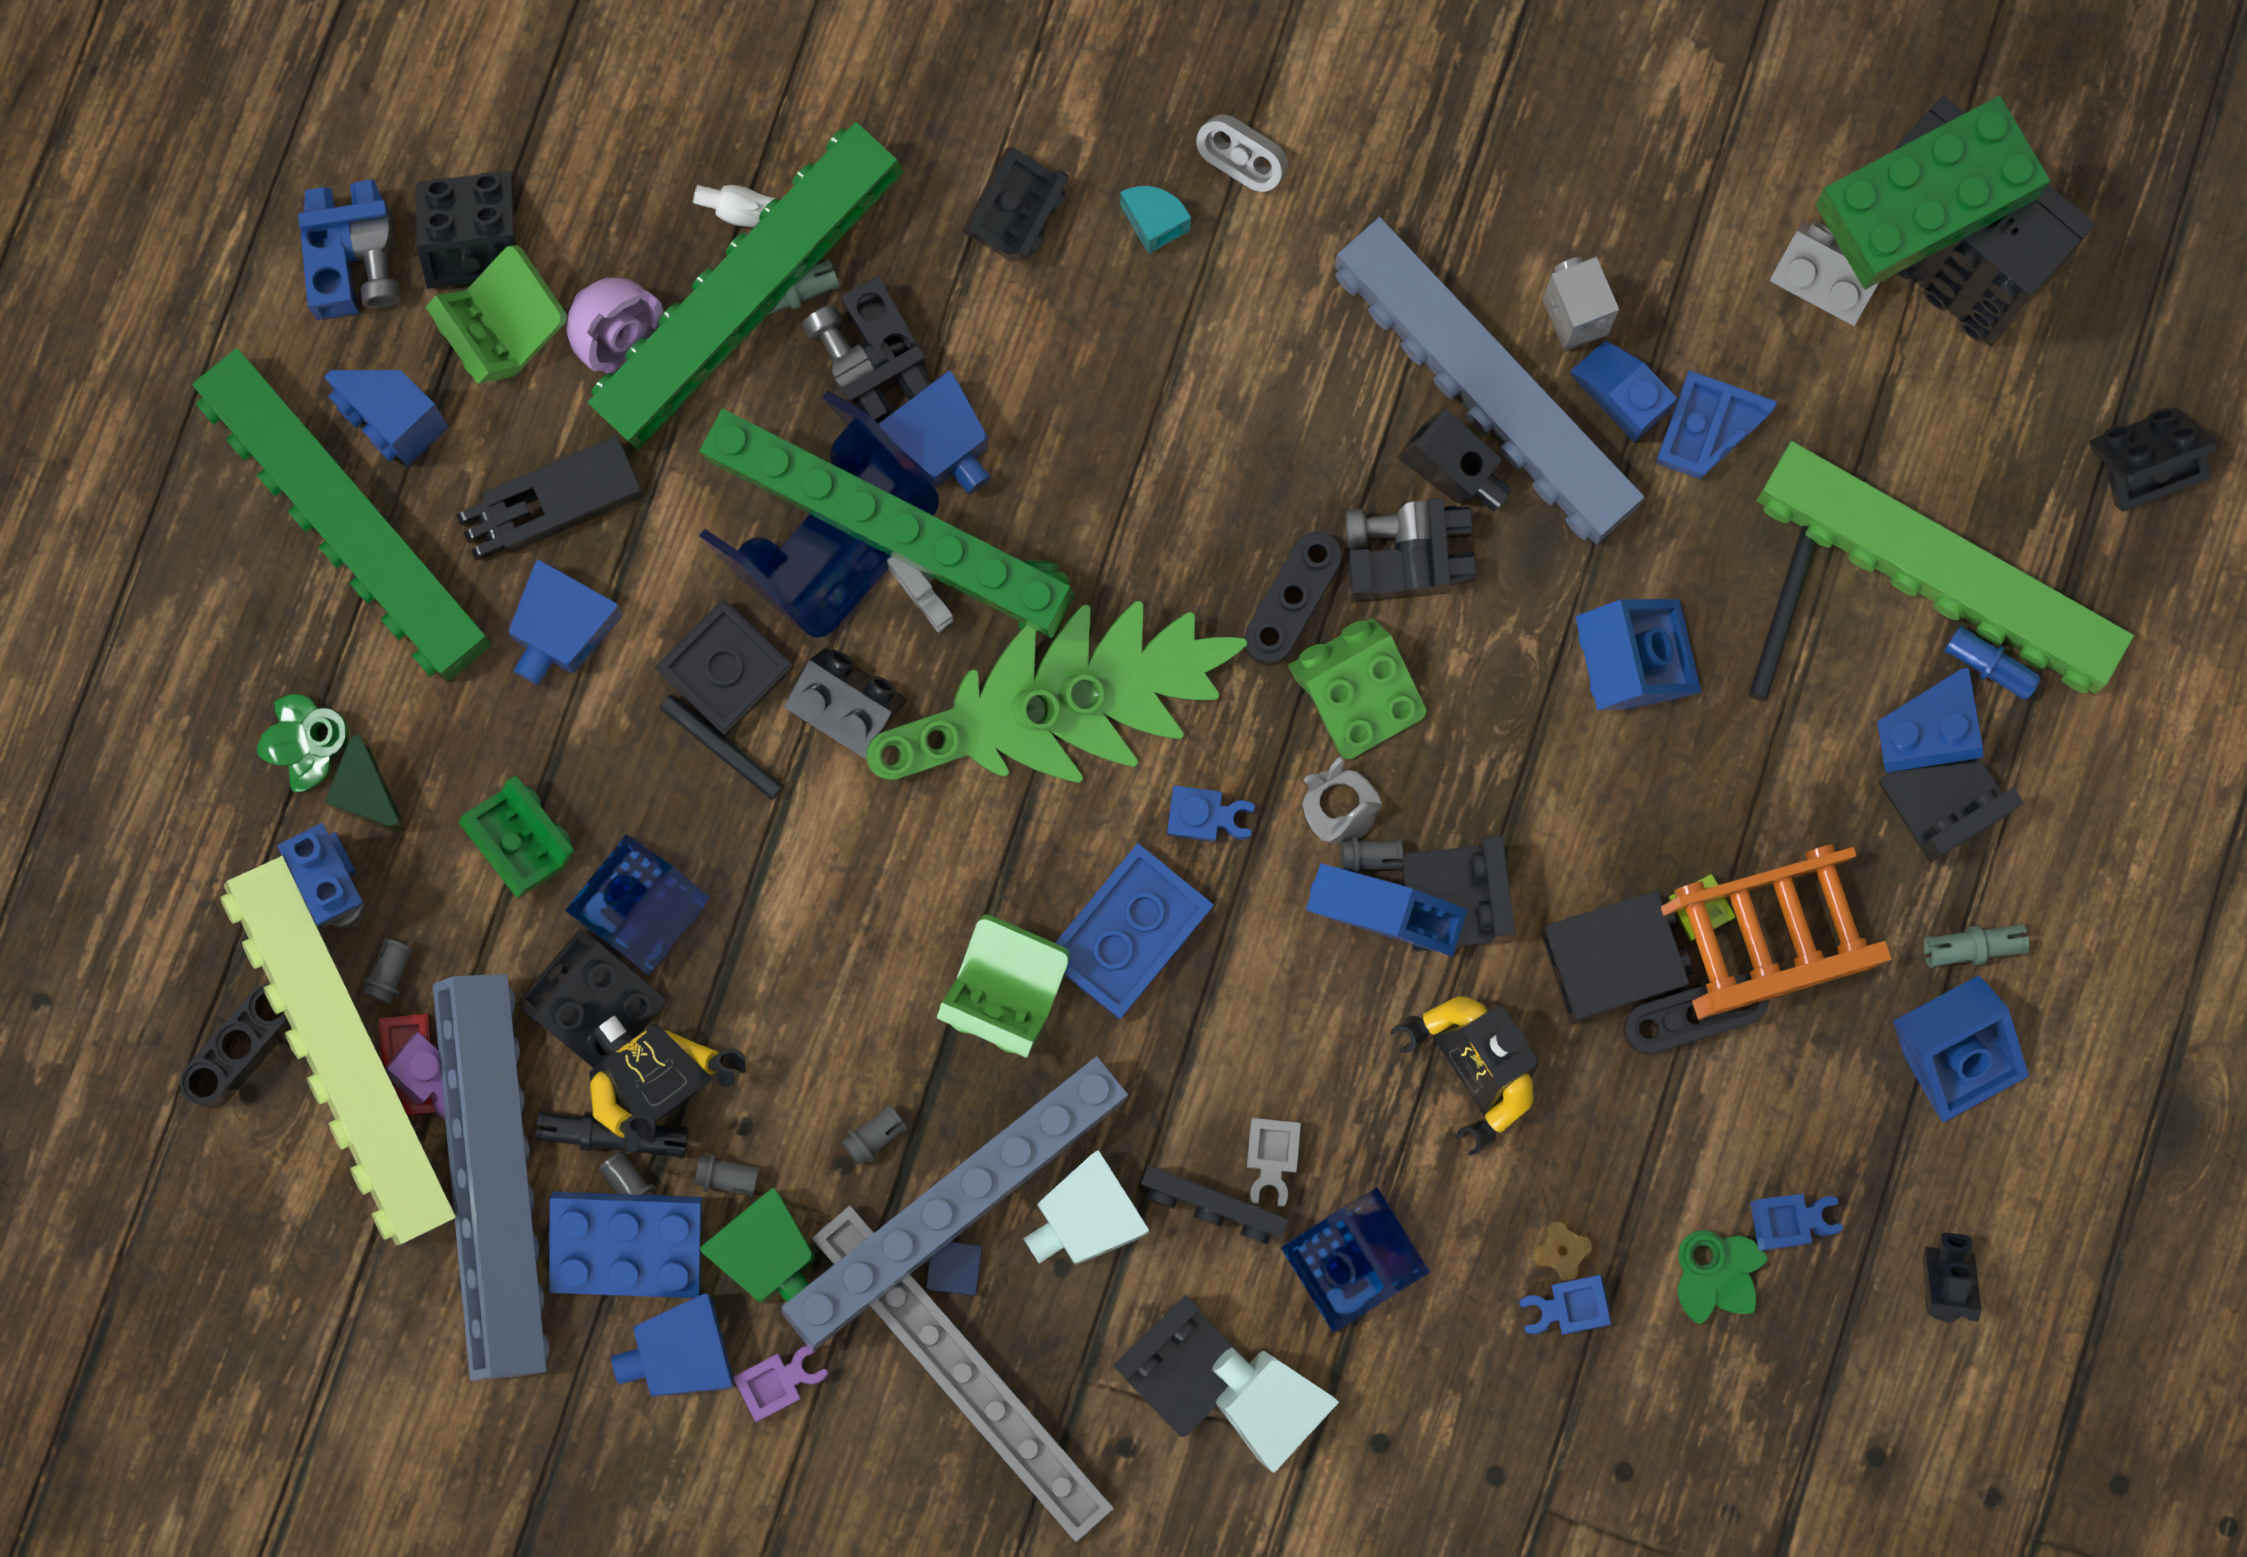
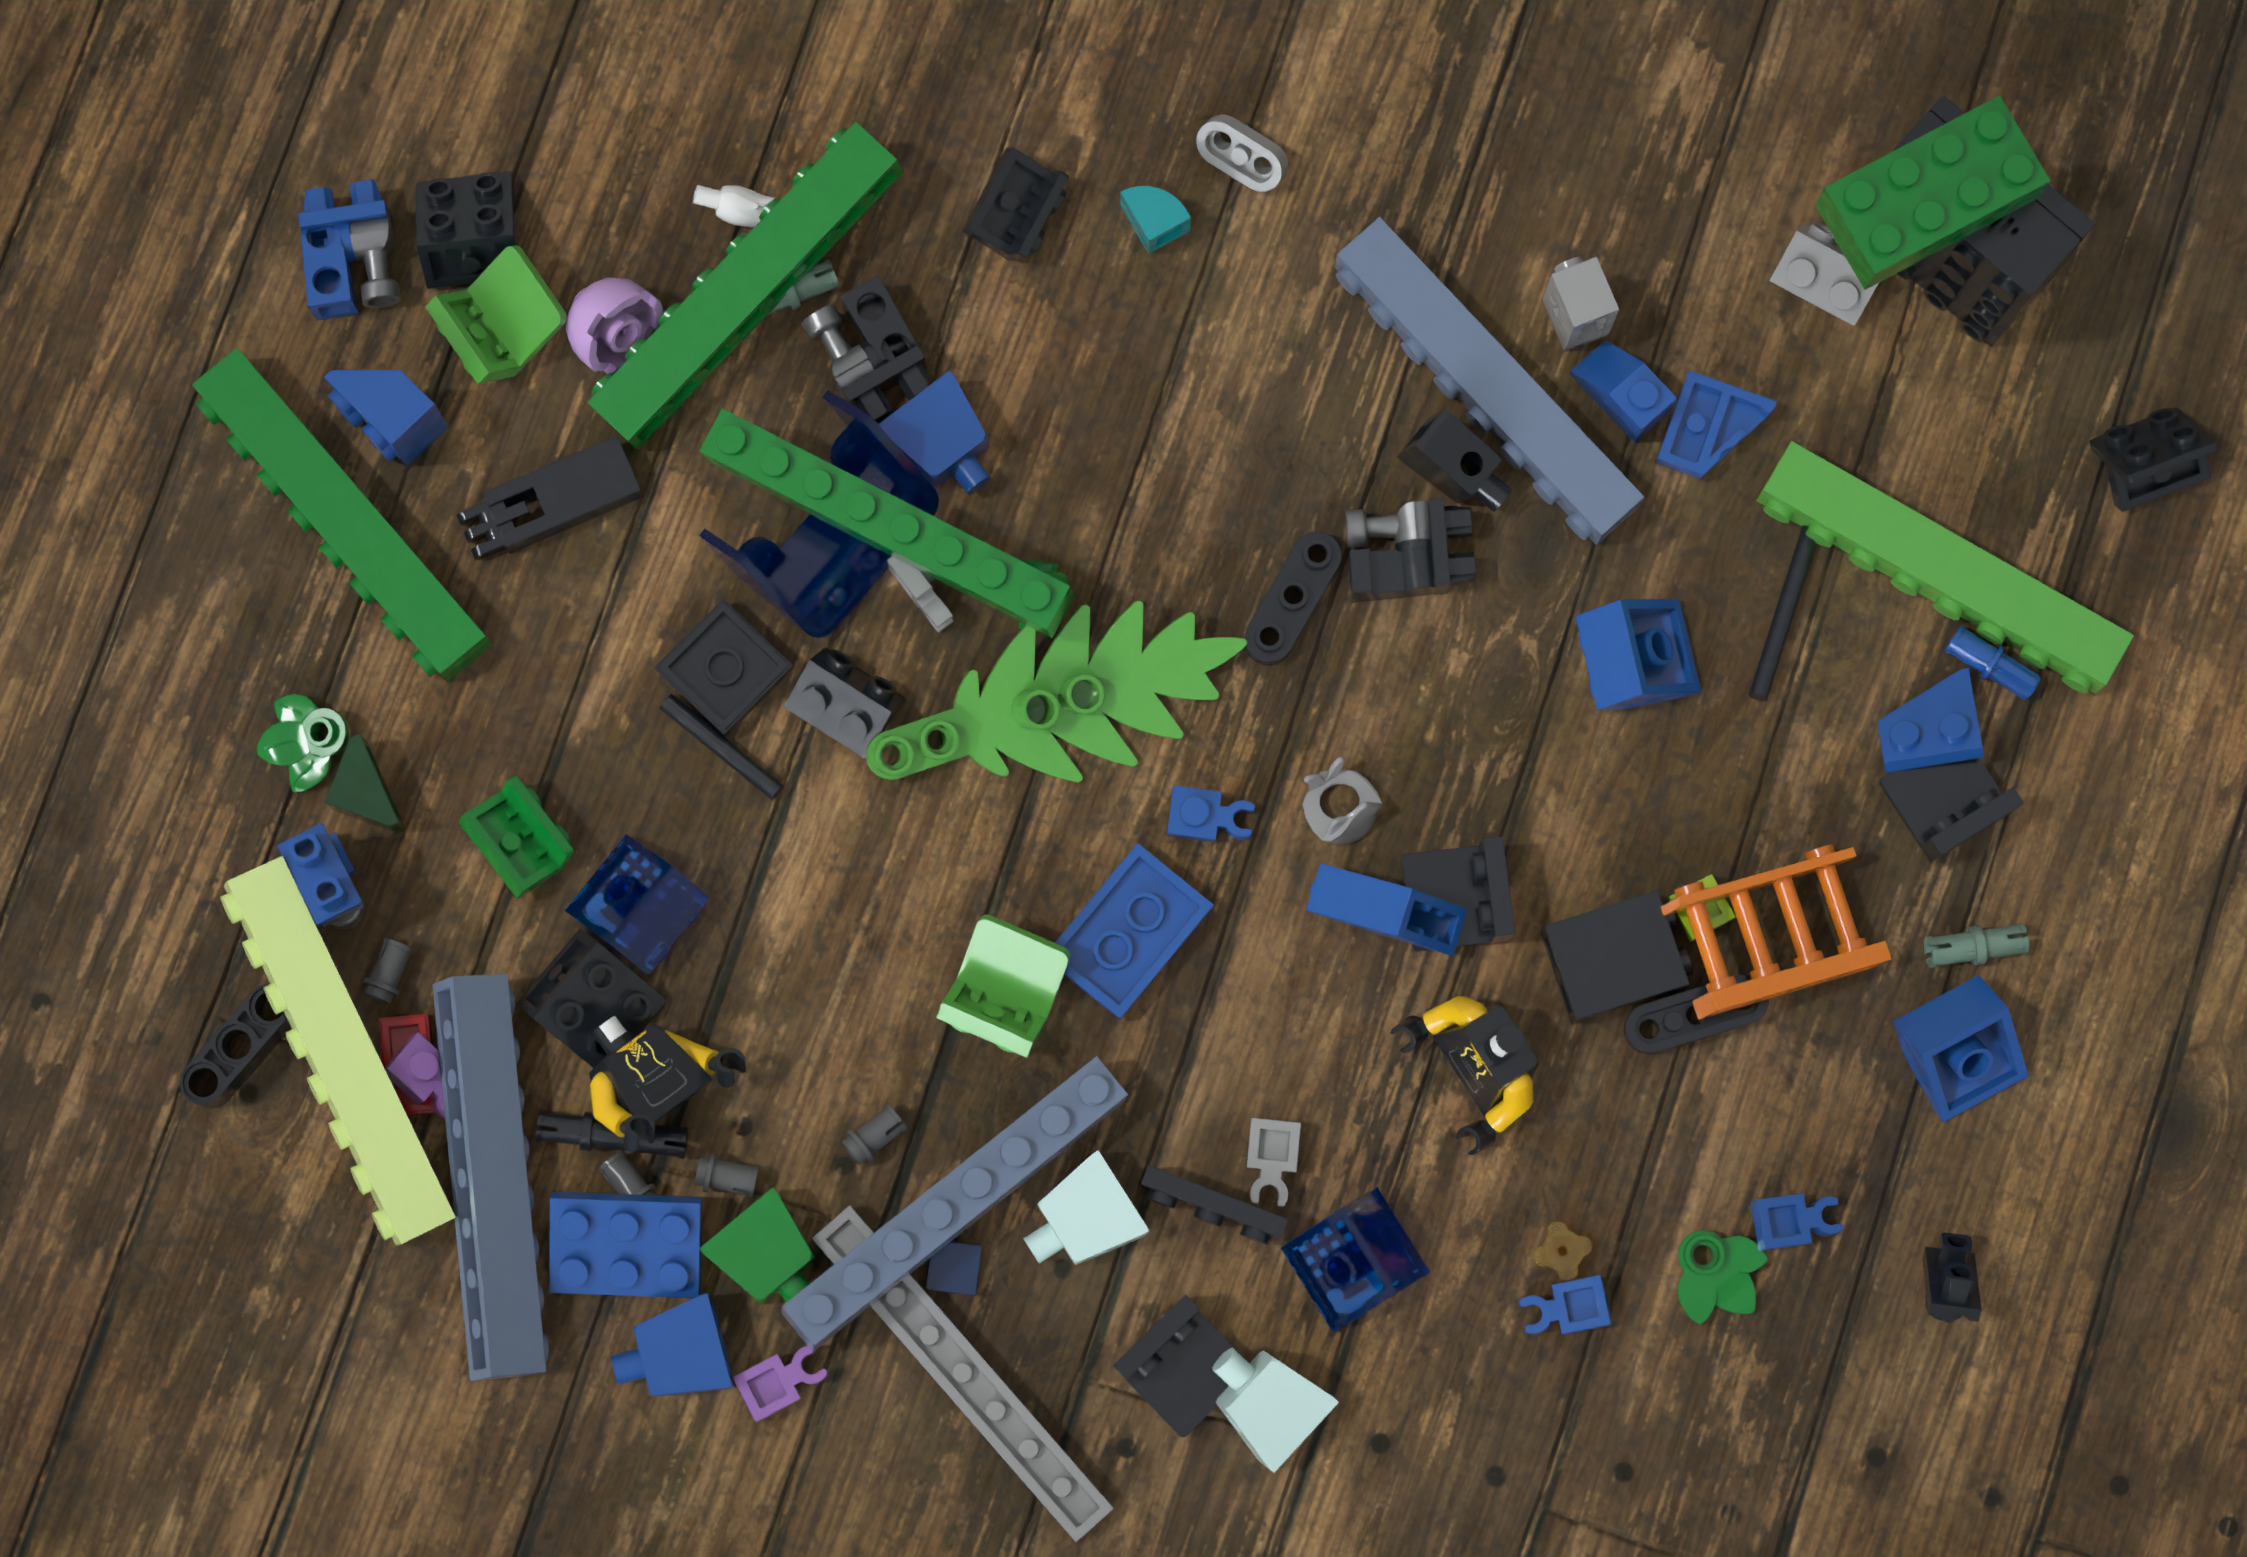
(559, 622): blue torso -> none
(1359, 687): bright green bracket -> none
(1371, 855): dark grey pin -> none

